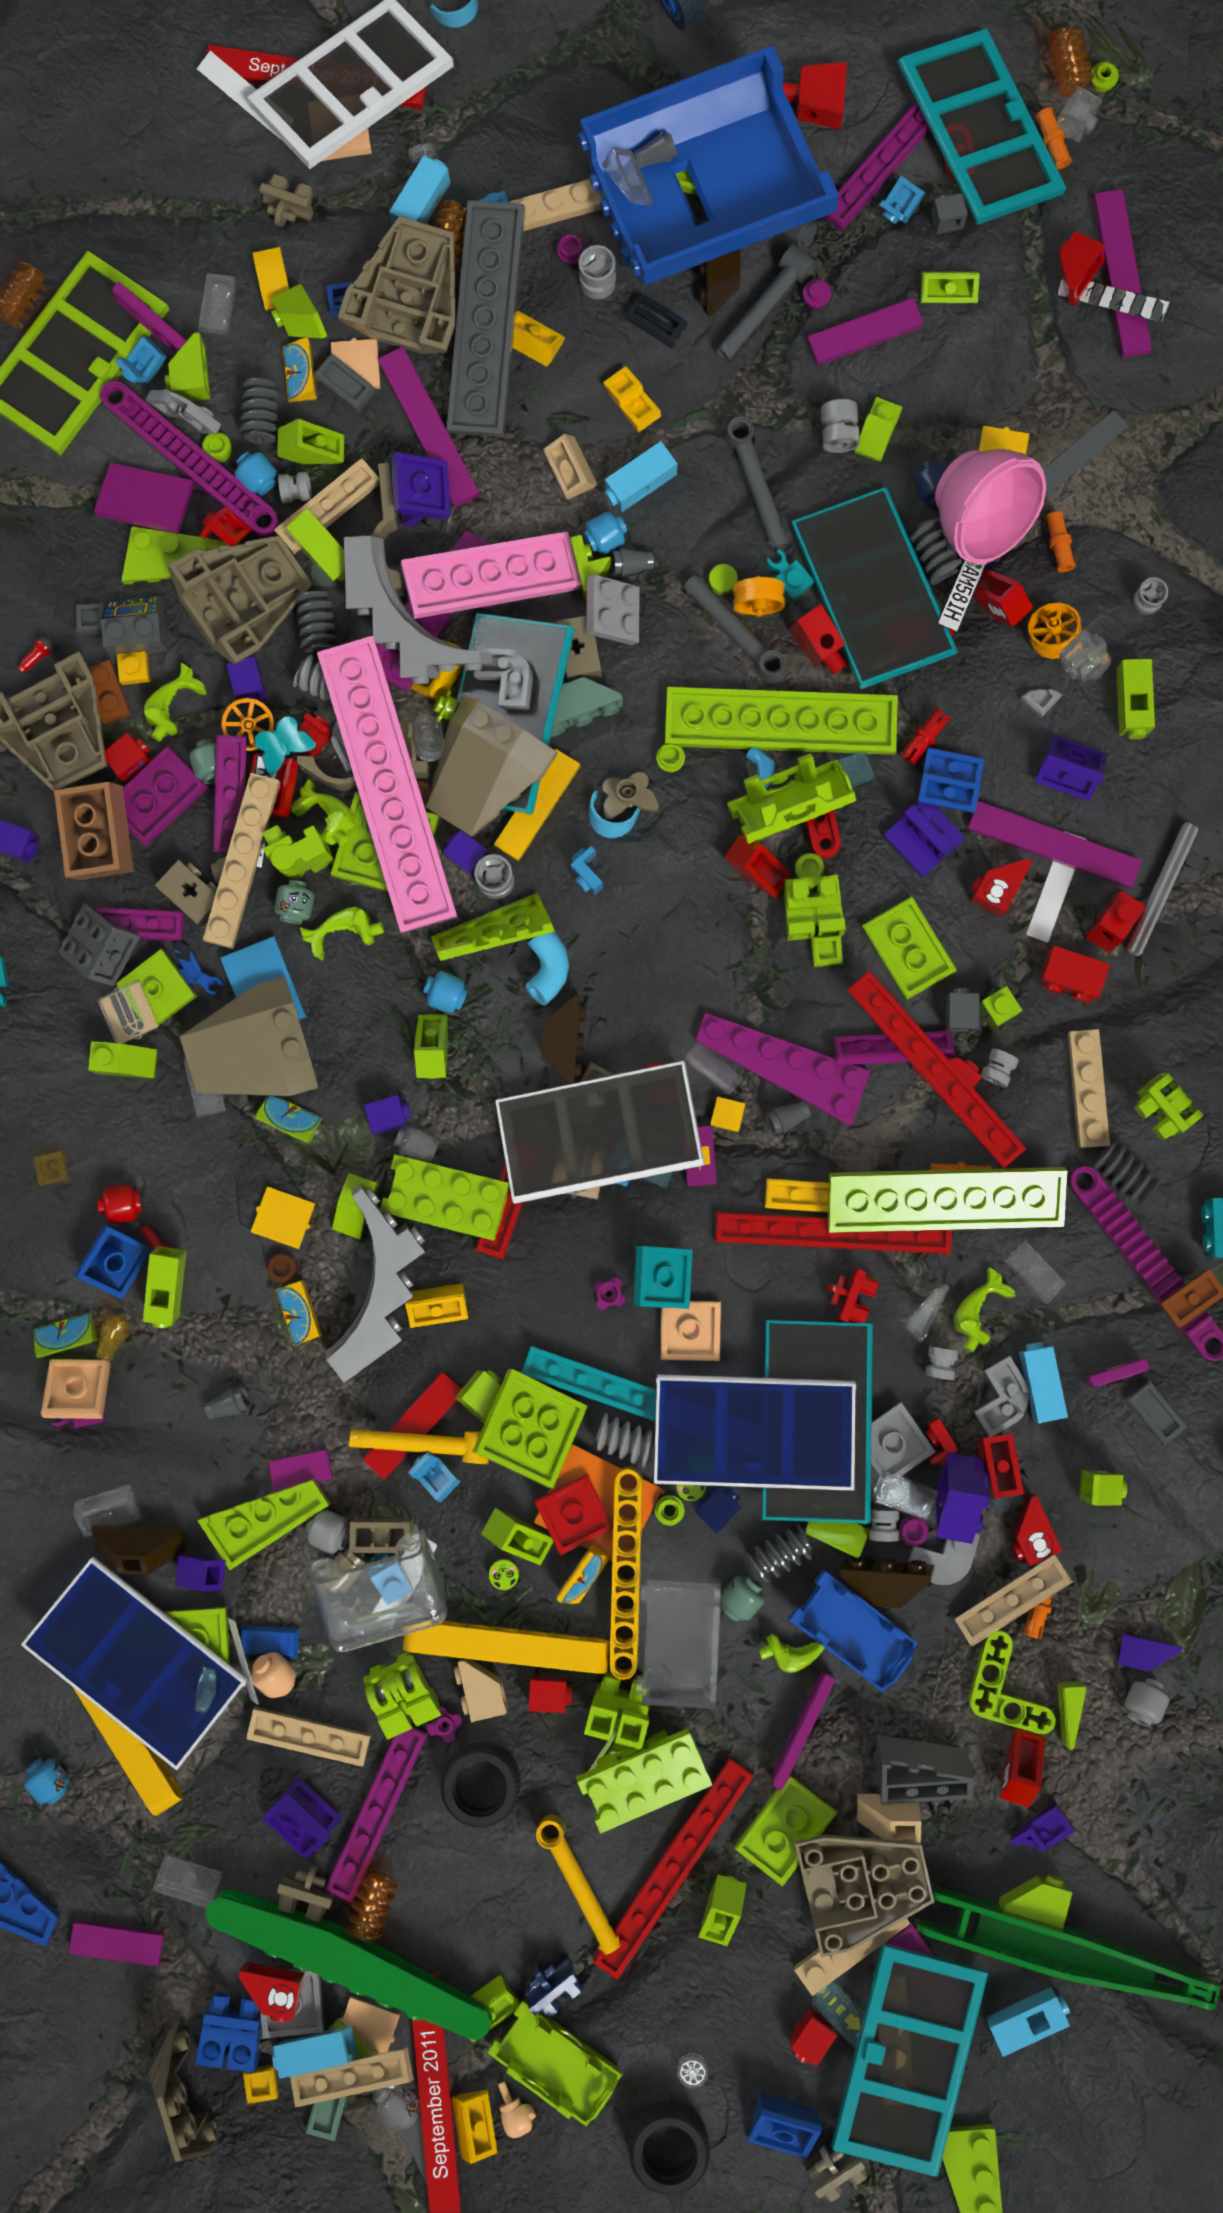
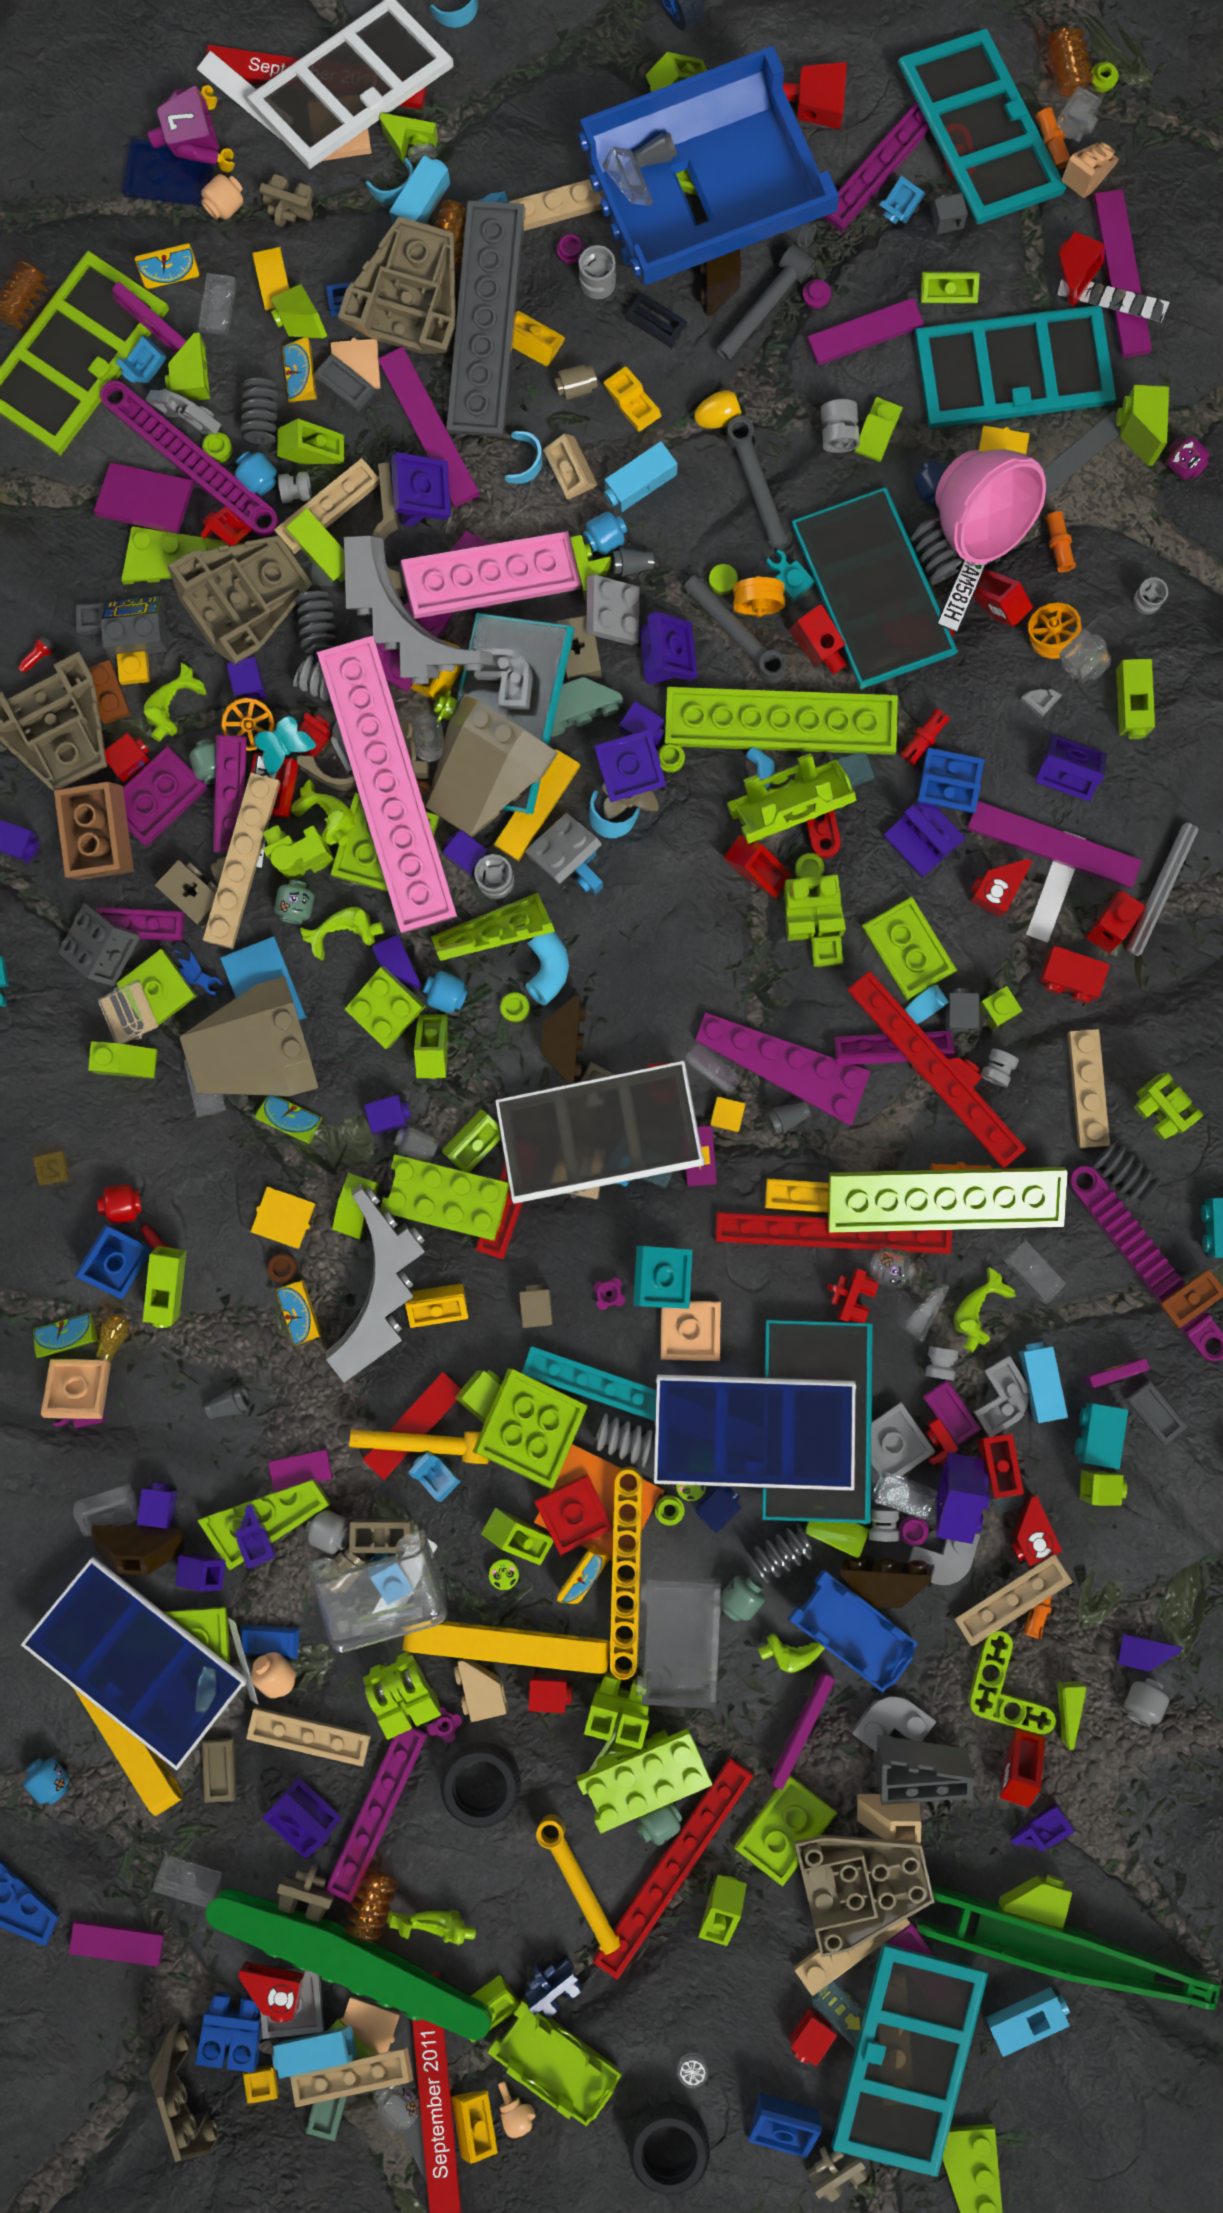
(157, 1505): none -> dark purple brick
(163, 176): none -> clear blue tile
(167, 266): none -> slope
(189, 128): none -> magenta torso
(219, 1769): none -> dark tan tile
(222, 197): none -> light nougat head
(254, 1539): none -> dark purple slope
(385, 1007): none -> lime plate
(391, 196): none -> medium azure helmet
(394, 957): none -> dark purple slope
(404, 131): none -> lime slope
(442, 1923): none -> lime animal
(473, 1141): none -> lime slope
(514, 1007): none -> lime tile
(536, 467): none -> medium azure helmet
(536, 1306): none -> dark tan brick
(563, 848): none -> light grey plate
(576, 381): none -> dark tan brick
(629, 765): none -> dark purple bracket
(641, 719): none -> dark purple brick
(659, 1824): none -> sand green head
(667, 649): none -> dark purple bracket
(672, 69): none -> lime slope
(717, 410): none -> yellow animal
(891, 1267): none -> clear head
(892, 1713): none -> light grey plate
(926, 1004): none -> medium azure helmet
(952, 1412): none -> magenta tile
(1015, 366): none -> door
(1089, 168): none -> light nougat slope
(1101, 1435): none -> teal brick
(1145, 421): none -> lime slope
(1187, 457): none -> magenta head

